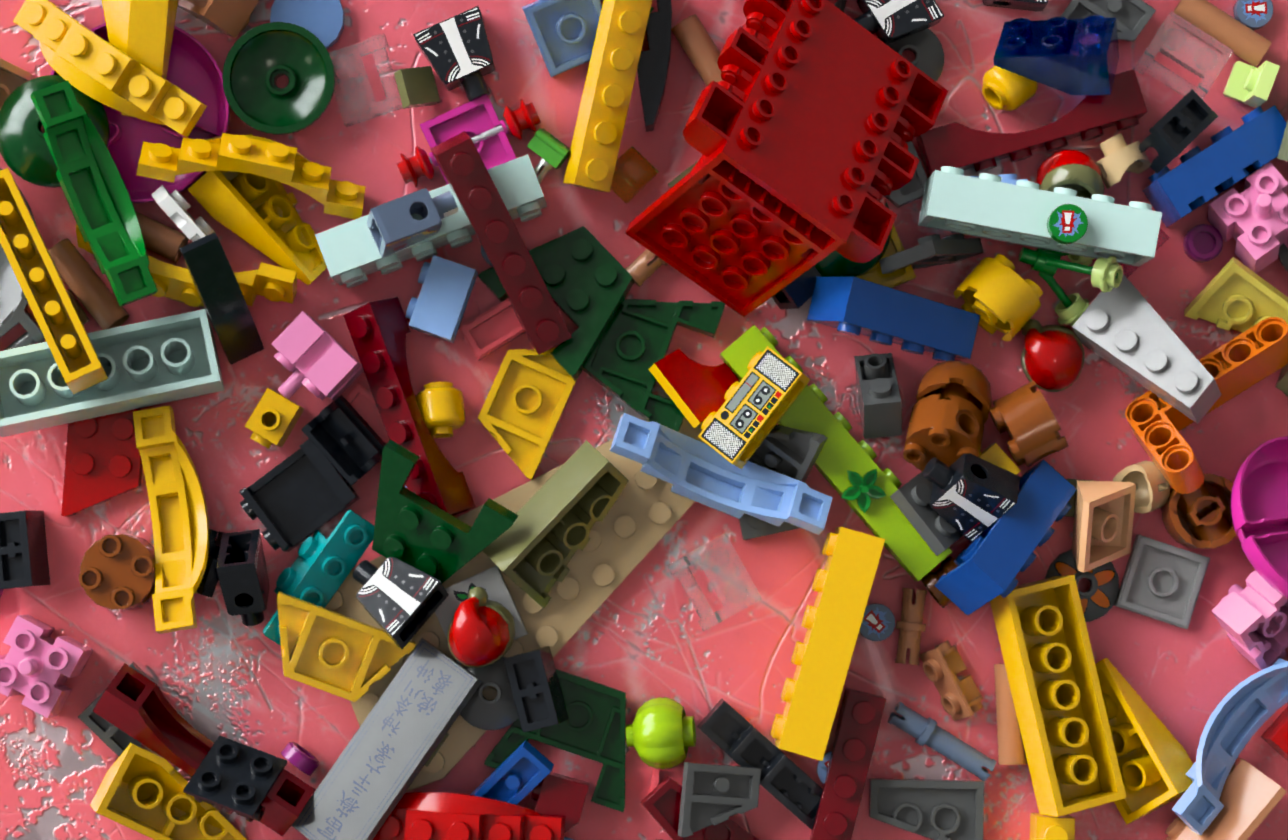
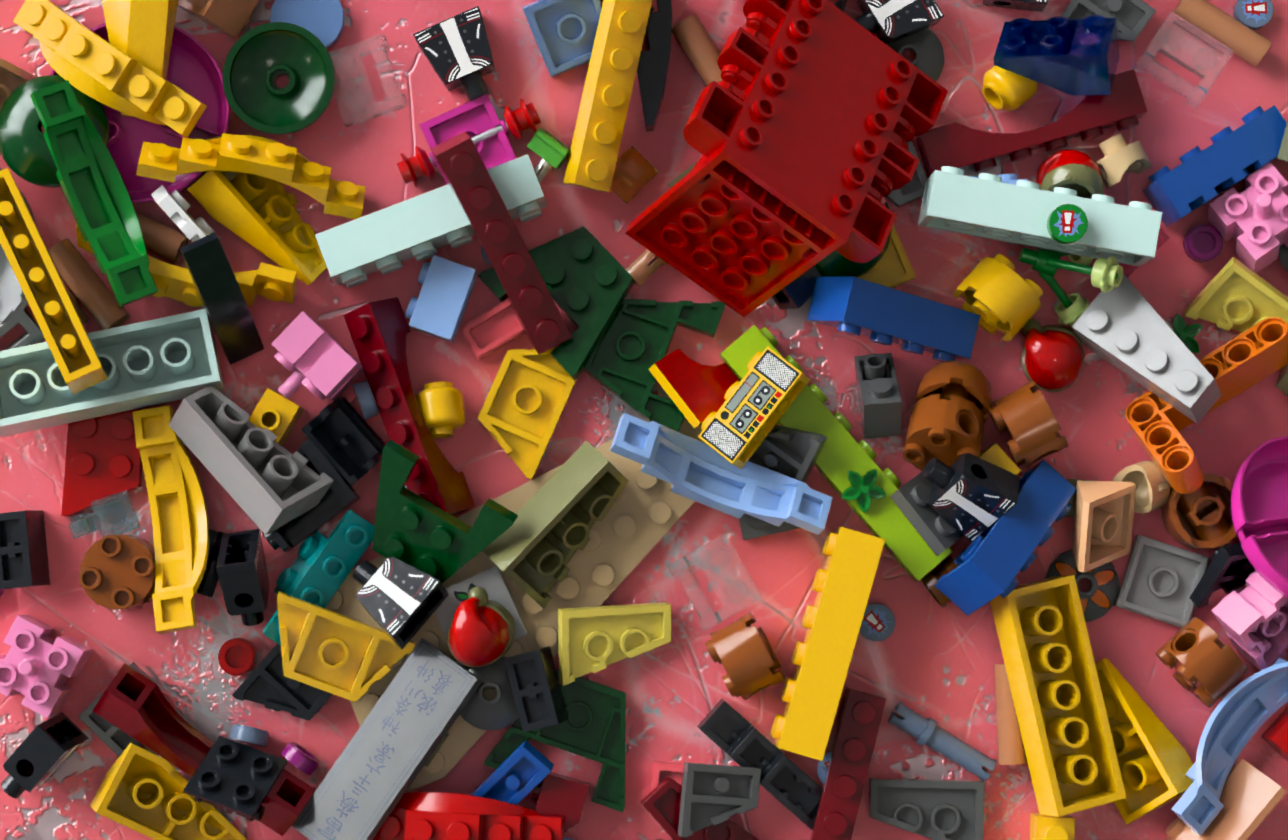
(42, 755): none -> black torso
(110, 515): none -> clear light blue plate
(237, 656): none -> red tile
(247, 460): none -> light grey wedge
(249, 735): none -> sand blue tile
(279, 693): none -> black wing
(365, 399): none -> sand blue tile
(395, 227): sand blue torso -> none
(417, 87): olive tile -> none
(606, 634): none -> light yellow wing
(661, 733): lime plant -> none
(745, 657): none -> dark orange brick
(910, 626): nougat pin -> none
(932, 252): dark grey wing -> none
(941, 667): nougat hinge -> none
(1178, 129): black hinge -> none
(1186, 333): none -> green plant
(1202, 661): none -> dark orange brick
(1226, 571): none -> black wing
(1251, 84): yellowish green bracket -> none

